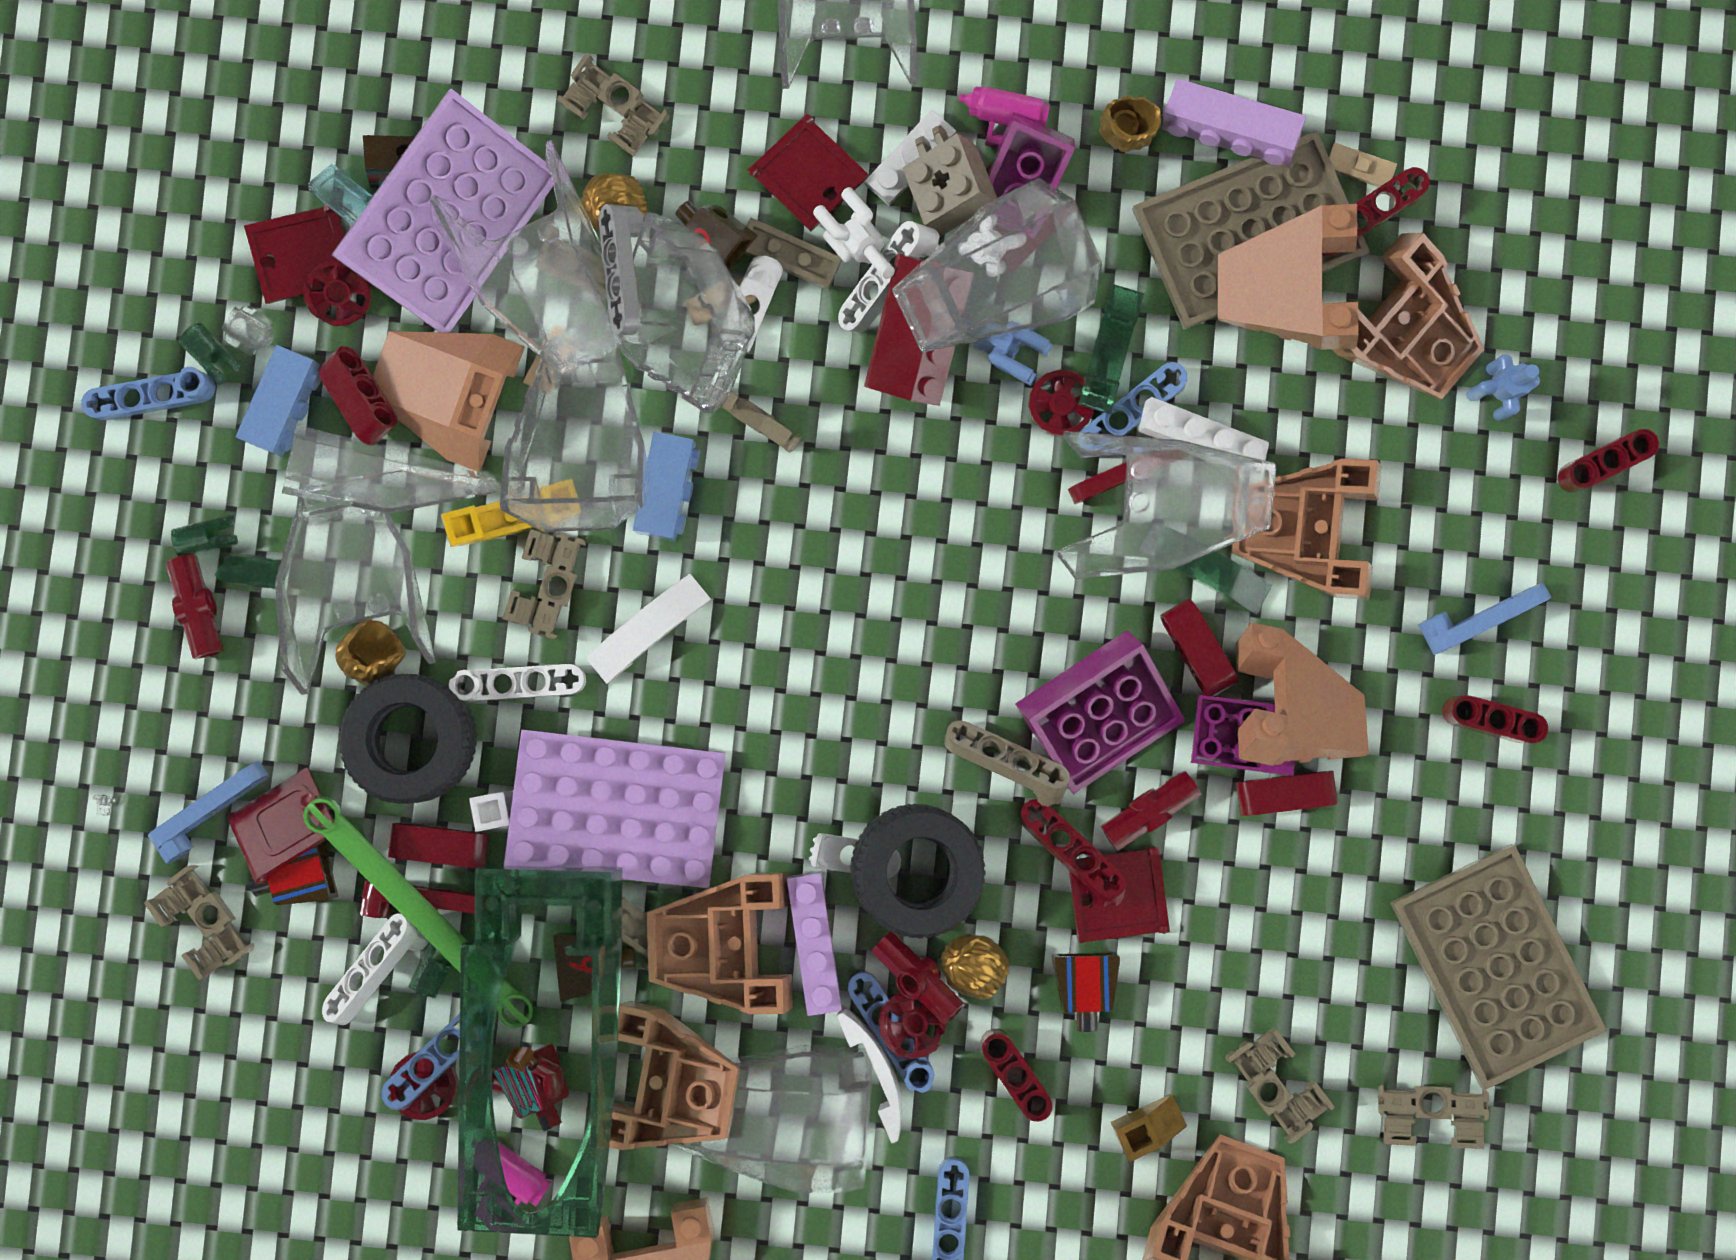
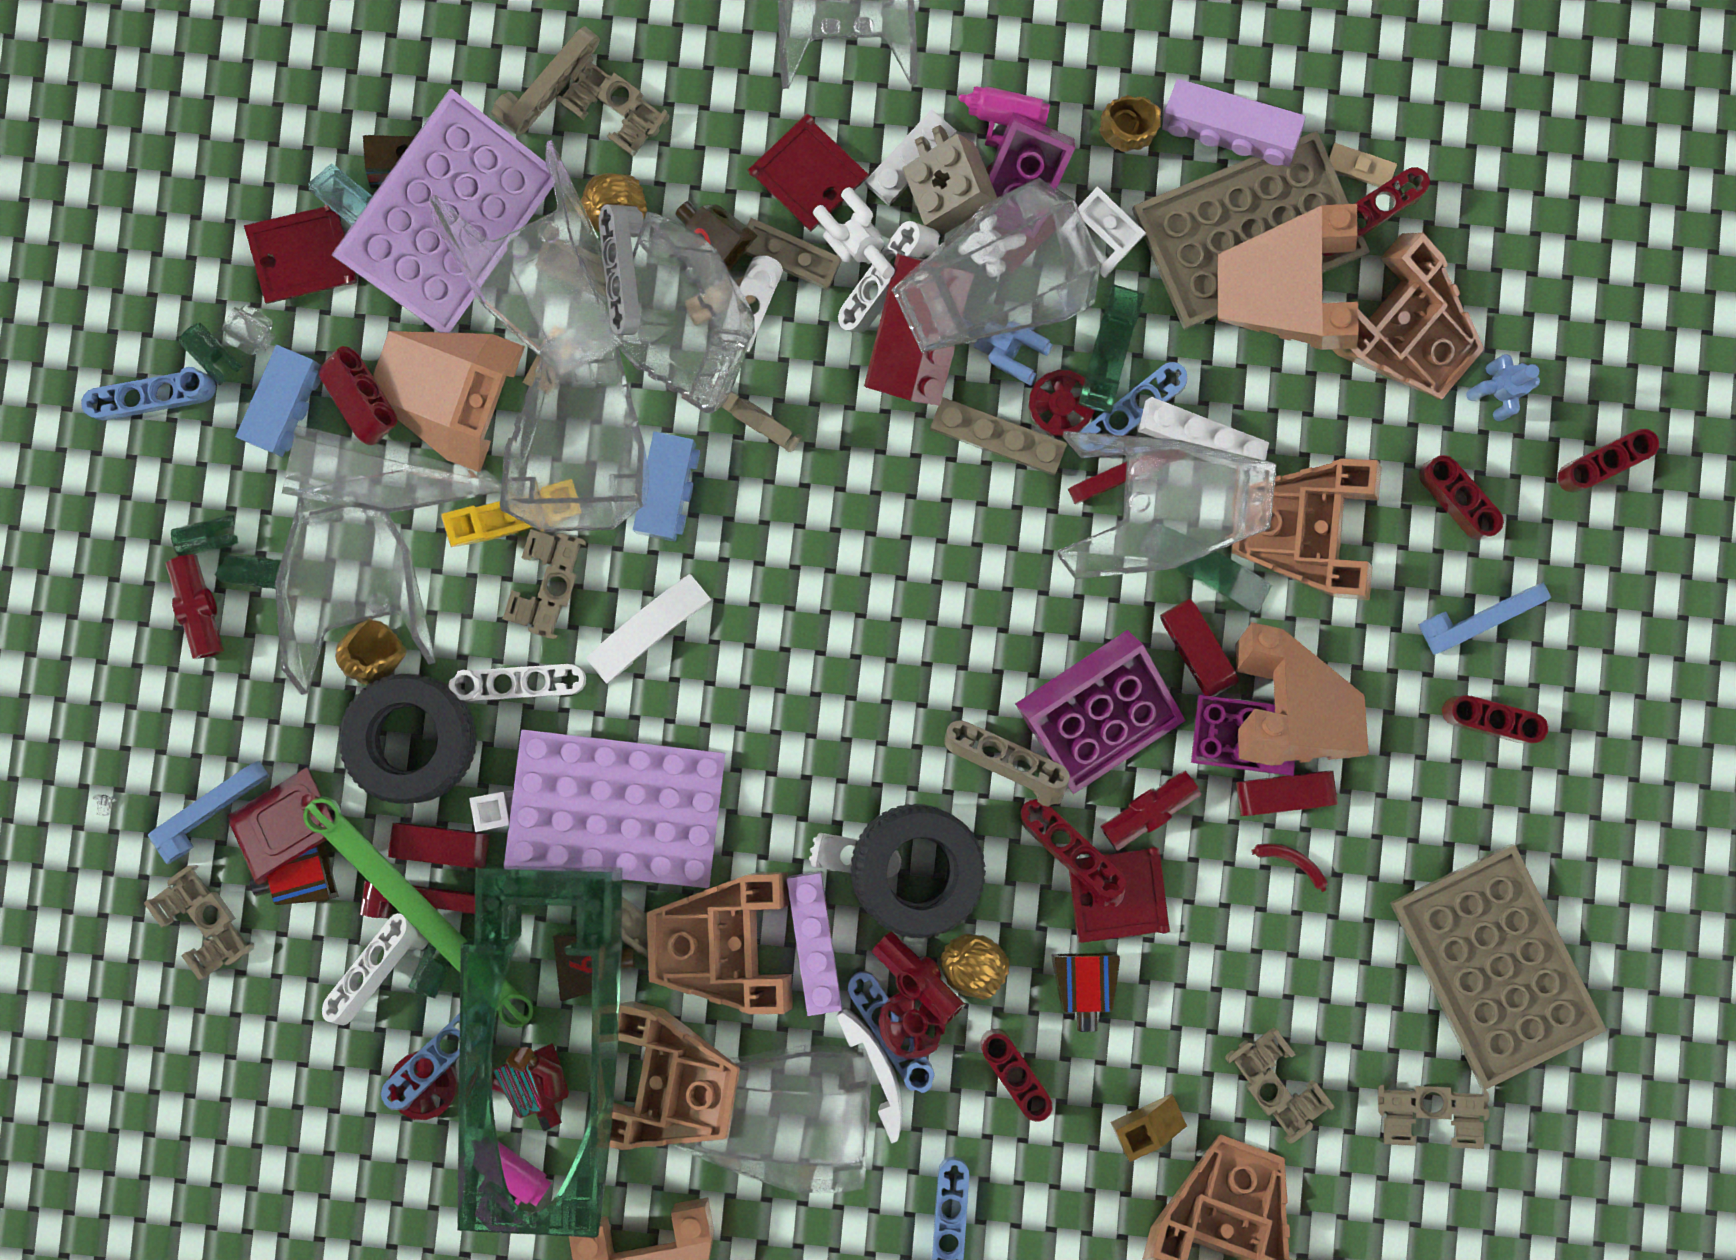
(336, 293): dark red piece -> none
(521, 113): none -> dark tan beam
(998, 436): none -> dark tan plate
(1112, 226): none -> white plate
(1294, 857): none -> dark red piece
(1477, 501): none -> dark red beam

